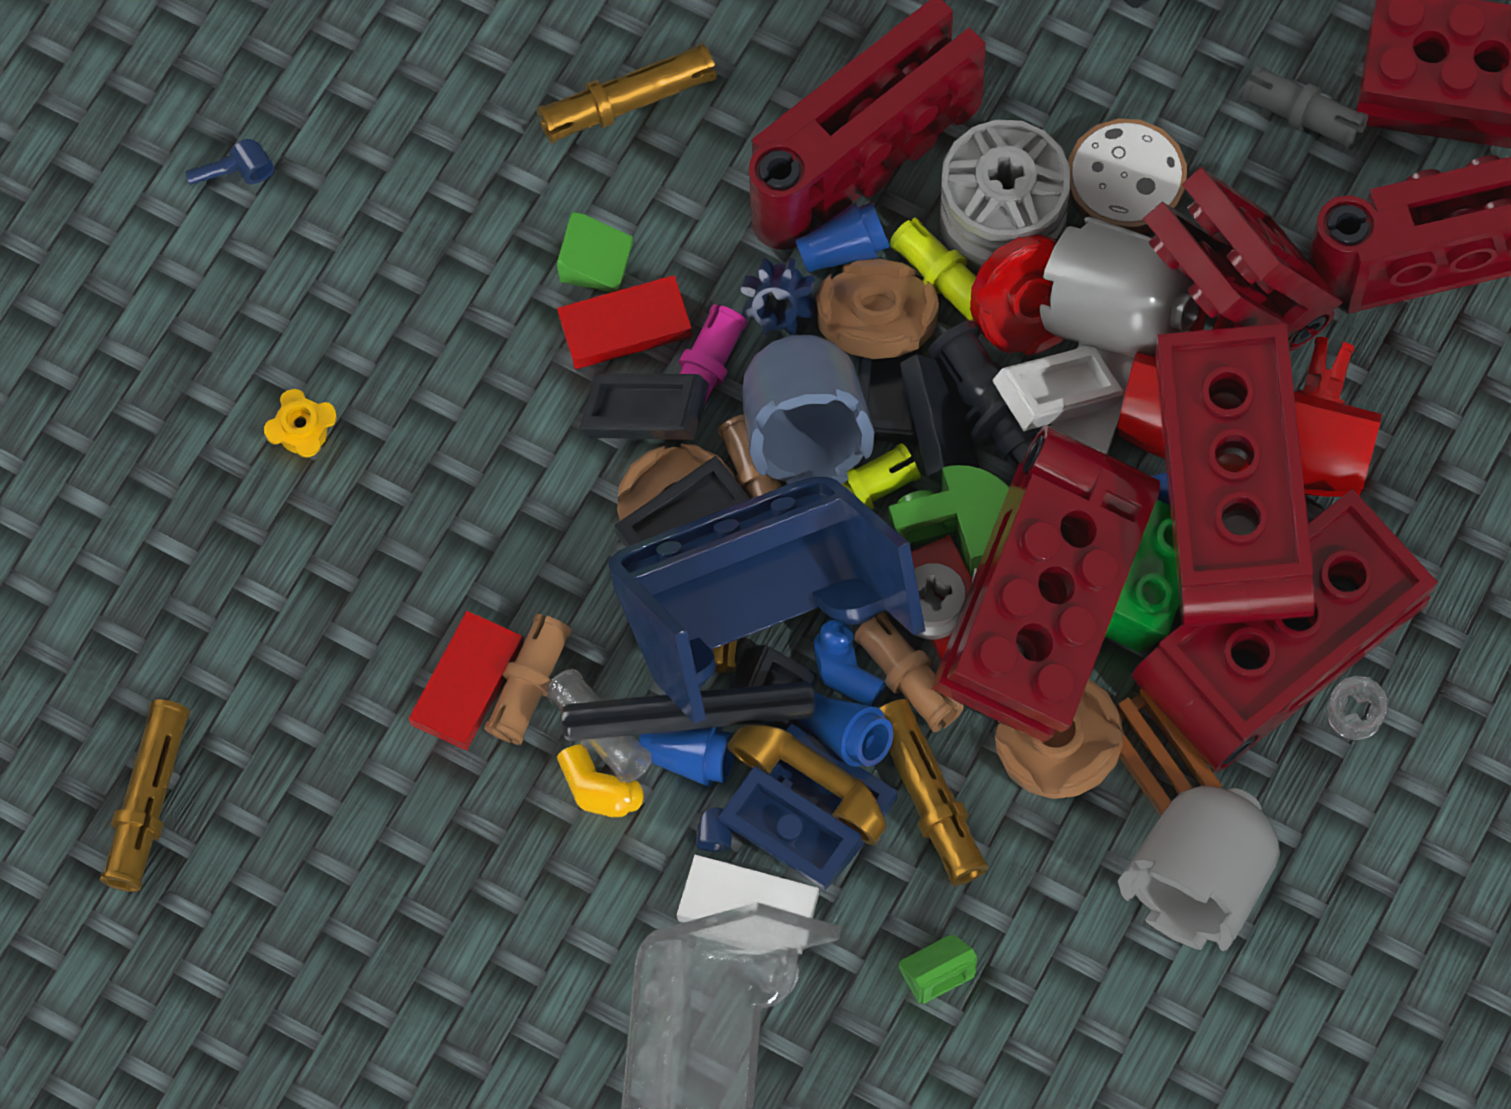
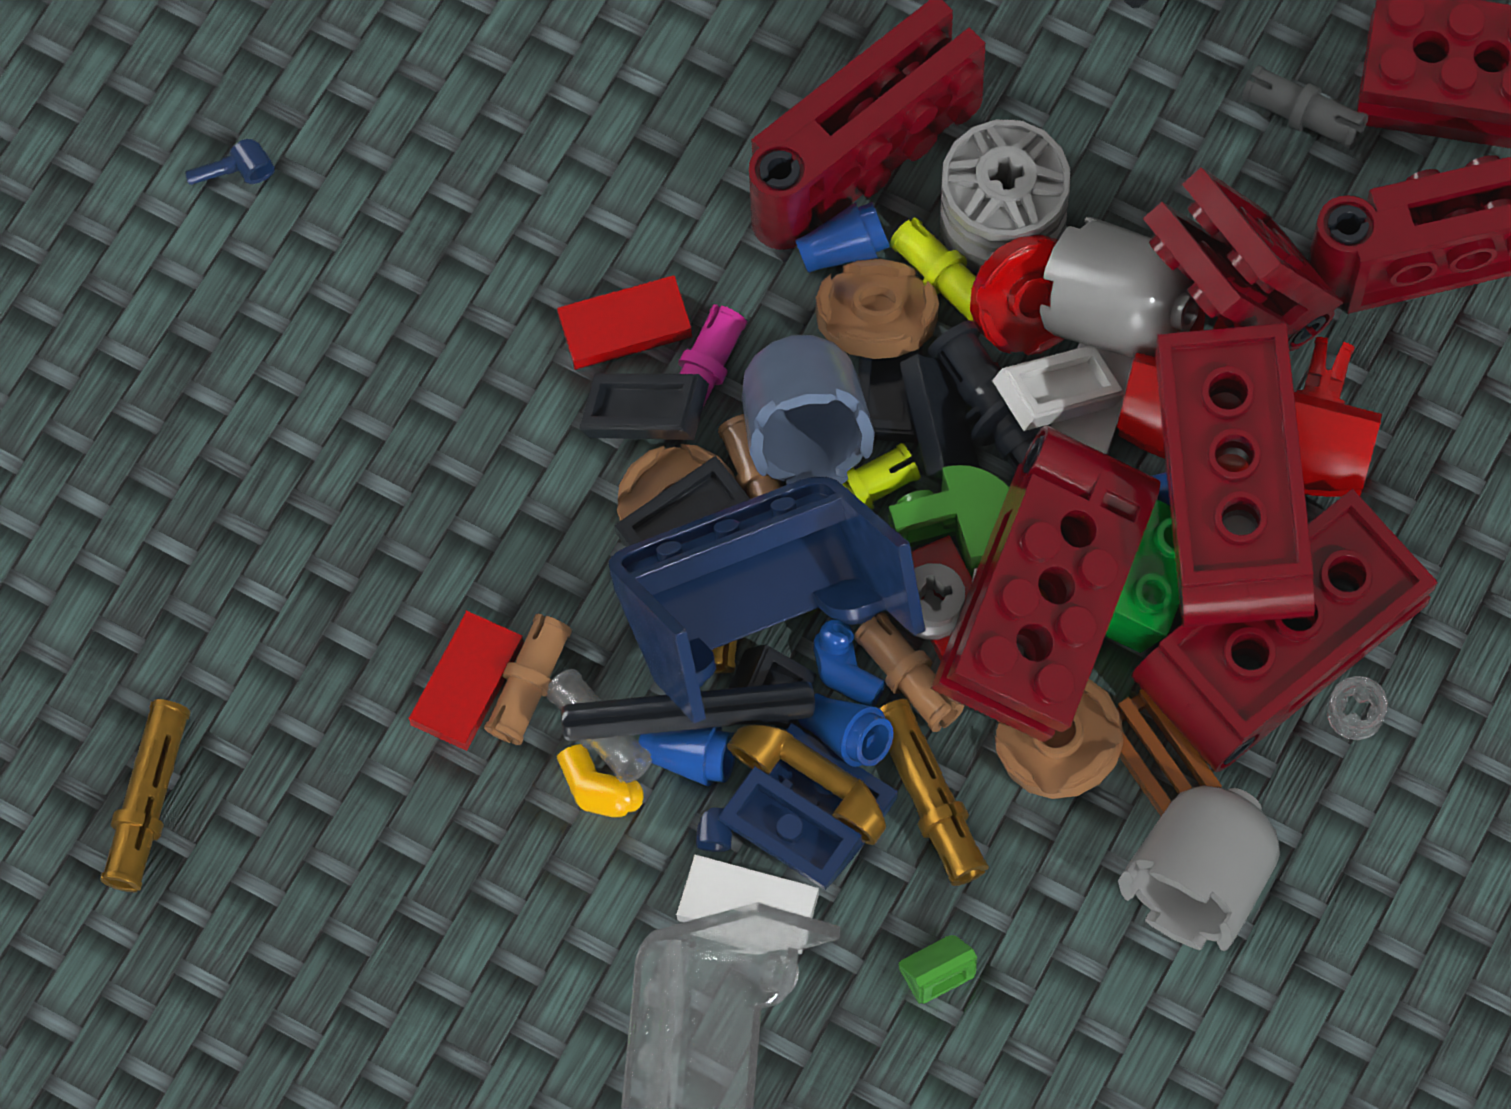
(307, 439): yellow plate -> none
(593, 254): bright green slope -> none
(626, 93): pearl gold pin -> none
(772, 310): dark blue gear -> none
(1125, 172): white tile -> none

